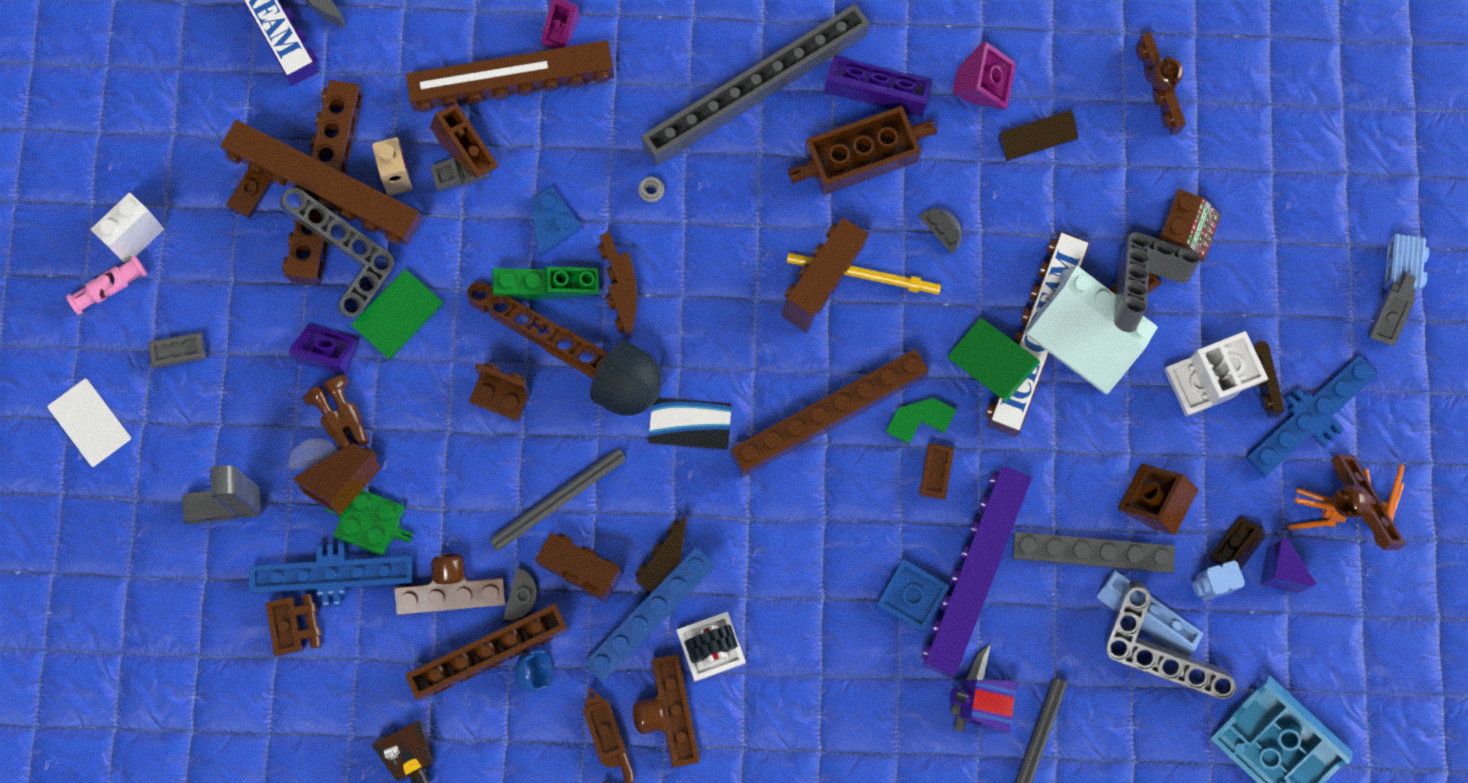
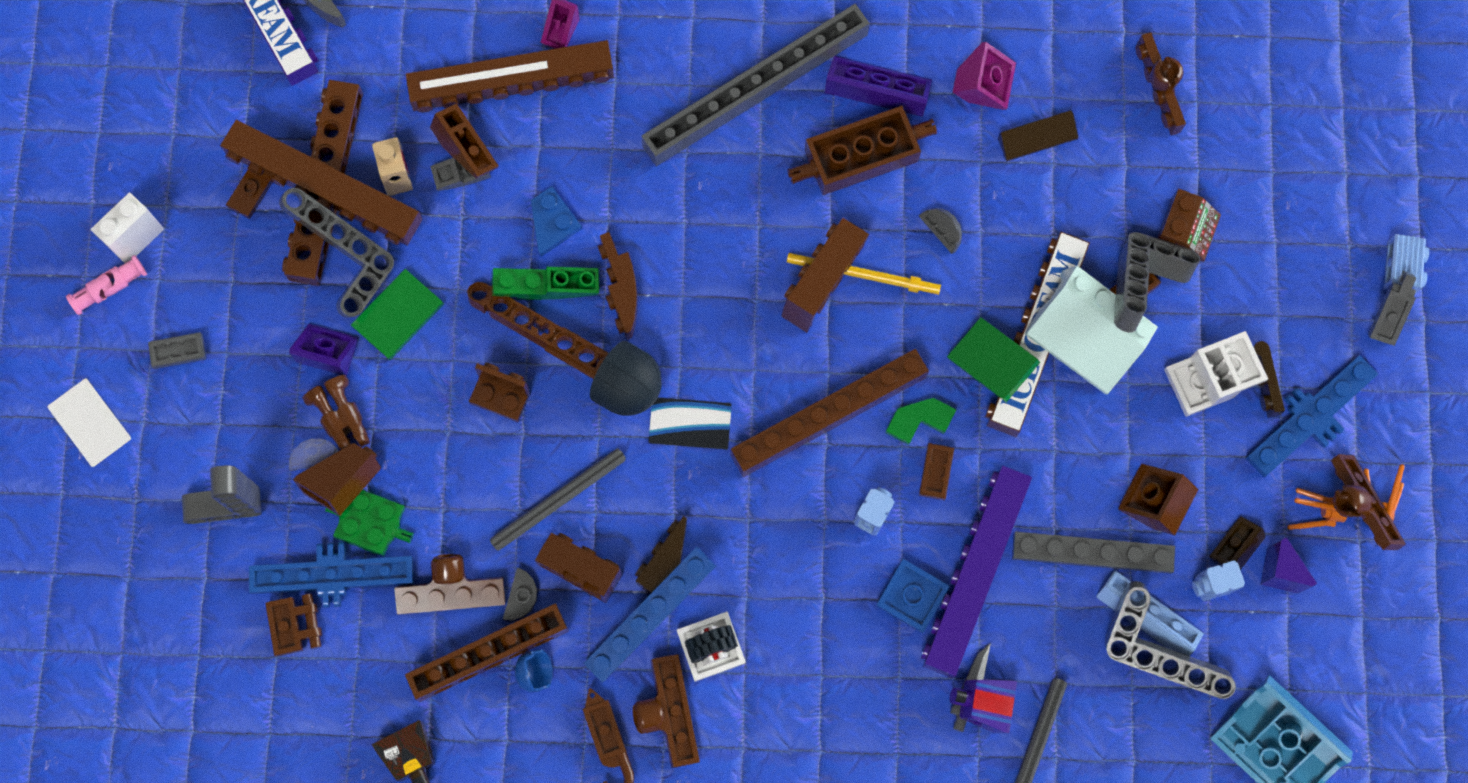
(651, 182): light grey plate -> none
(874, 510): none -> light blue brick

